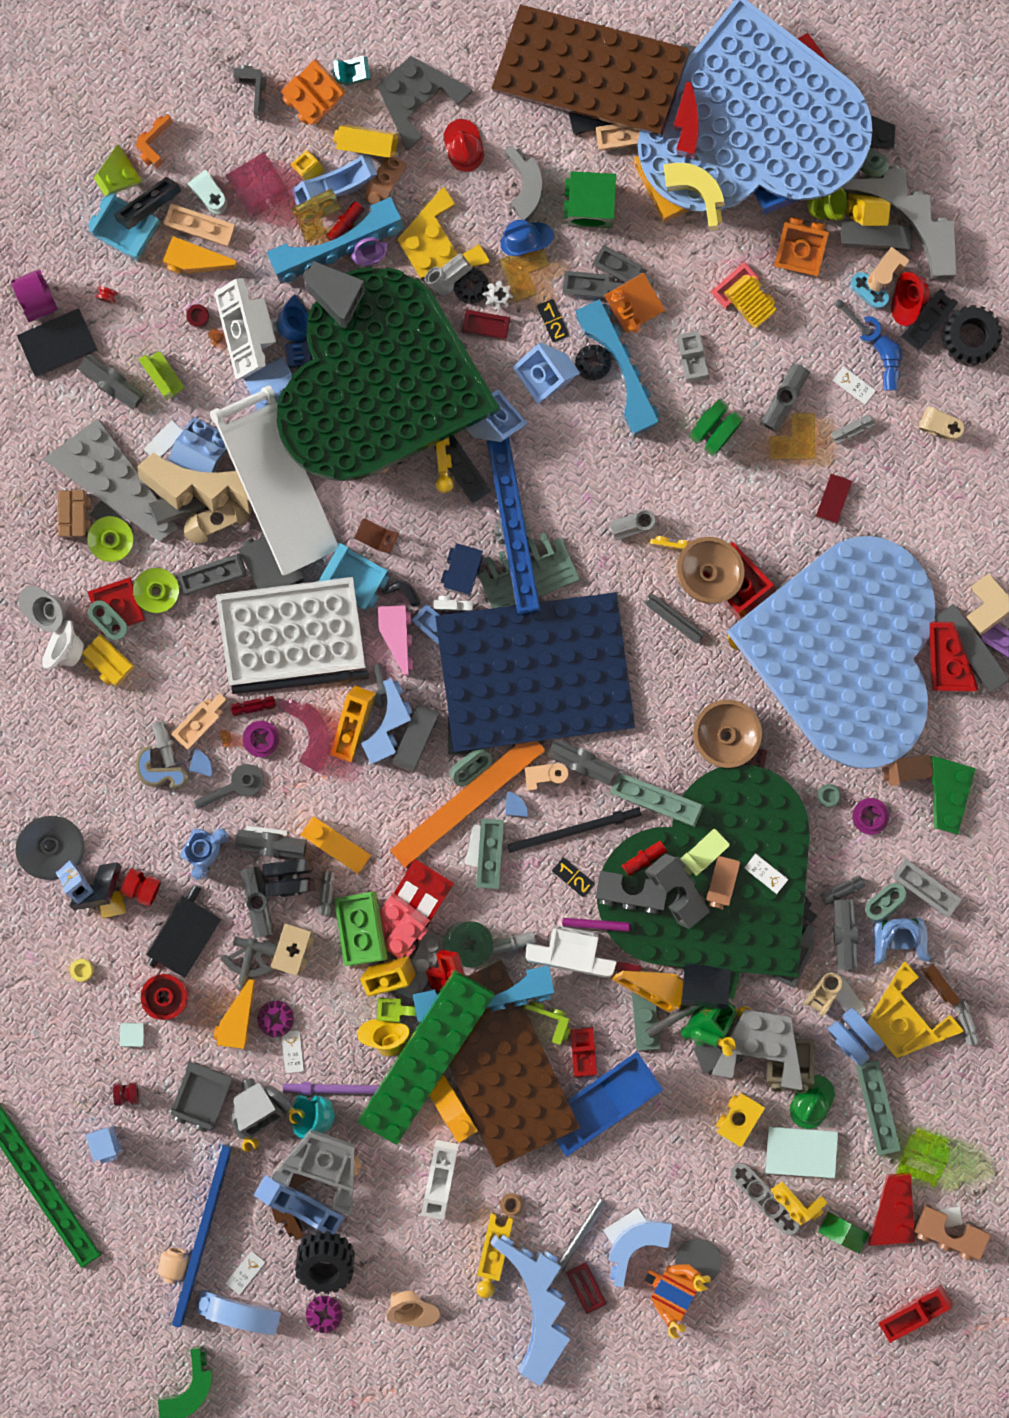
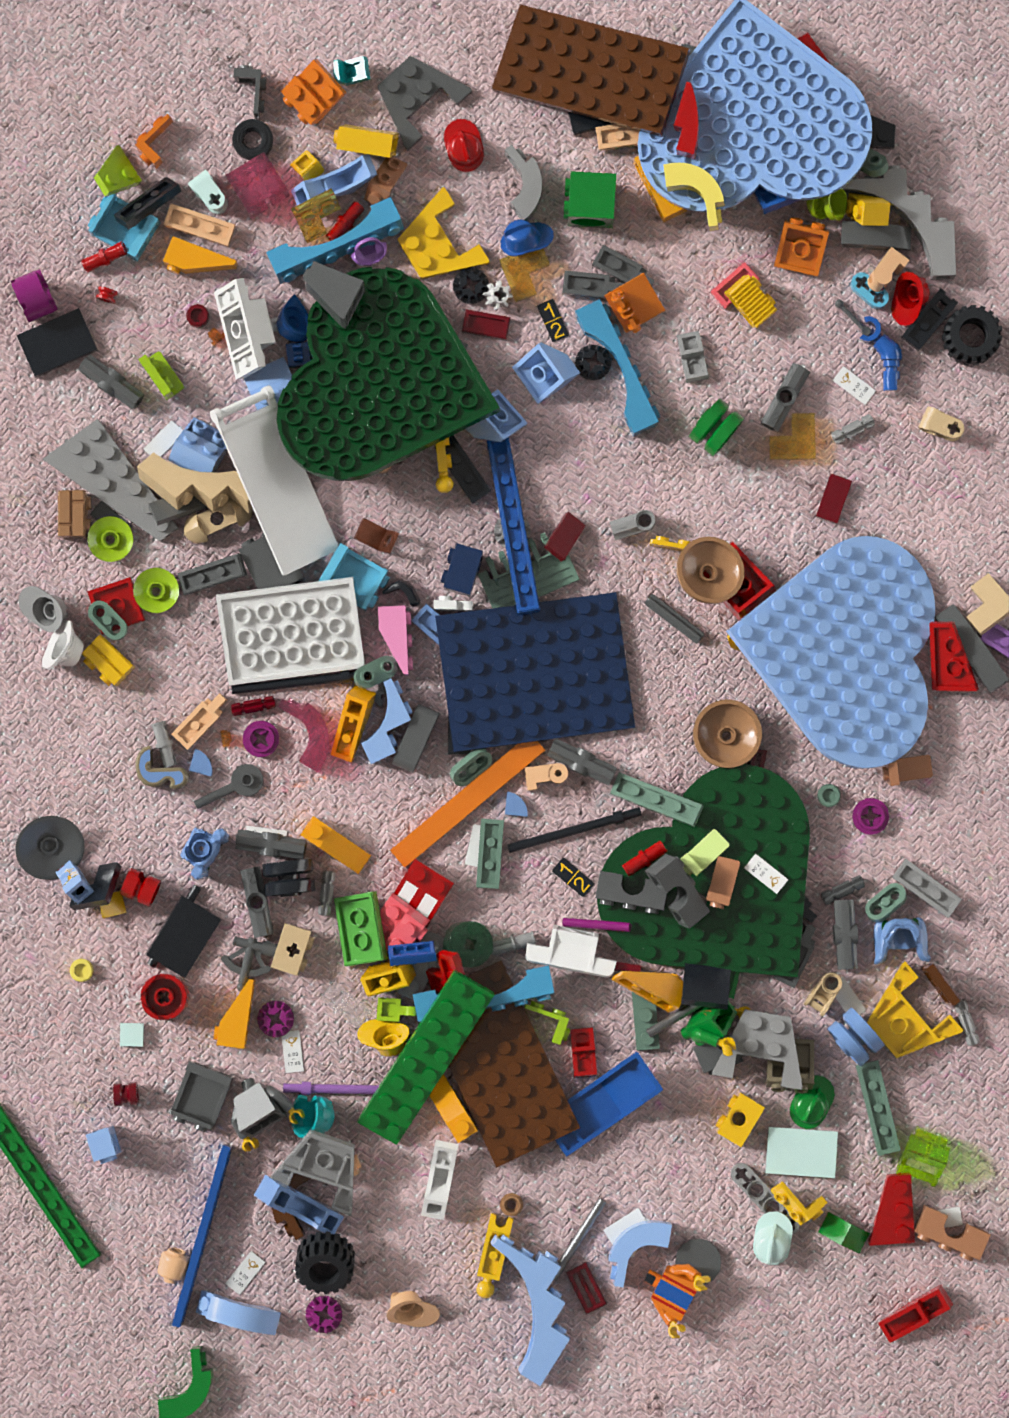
(104, 256): none -> red pin
(249, 126): none -> black tyre
(376, 672): none -> sand green plate
(412, 953): none -> blue plate
(443, 278): light grey piece -> none
(564, 536): none -> dark red tile
(772, 1238): none -> light aqua piece
(951, 791): green wing -> none

